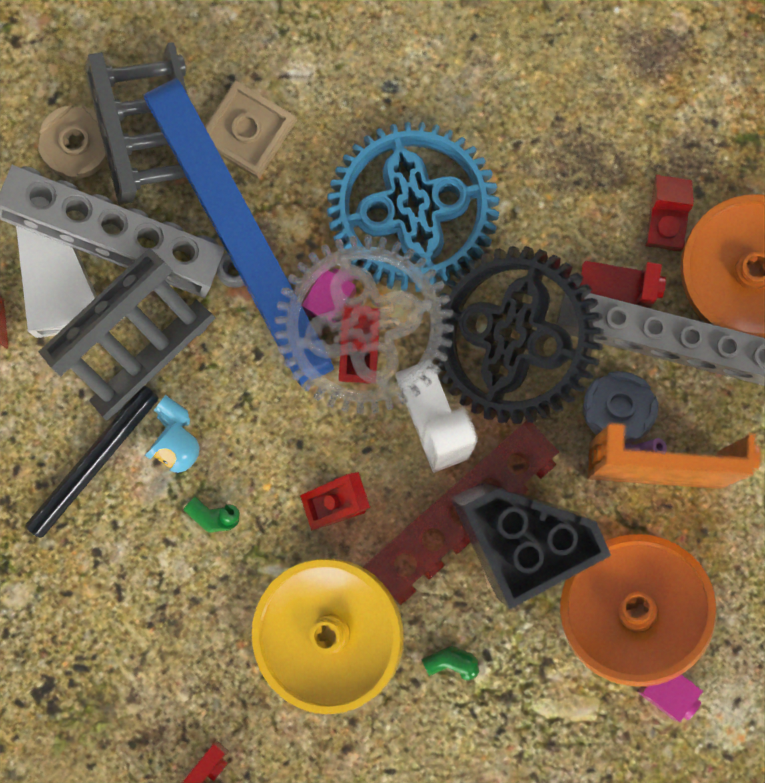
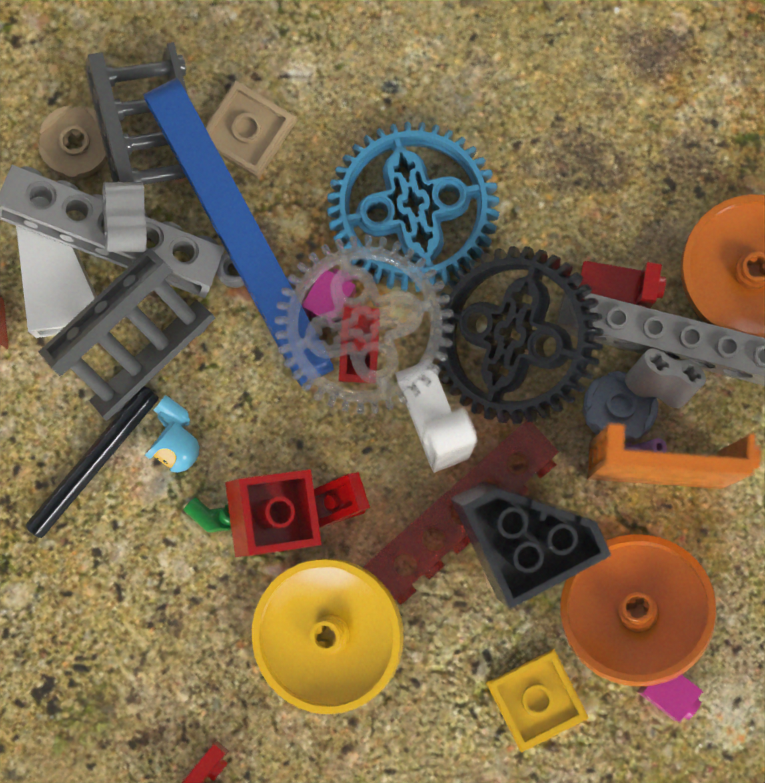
(124, 217): none -> light grey axle
(273, 513): none -> red brick
(454, 659): green arm -> none
(537, 700): none -> yellow tile
(665, 378): none -> light grey axle
(669, 212): red slope -> none

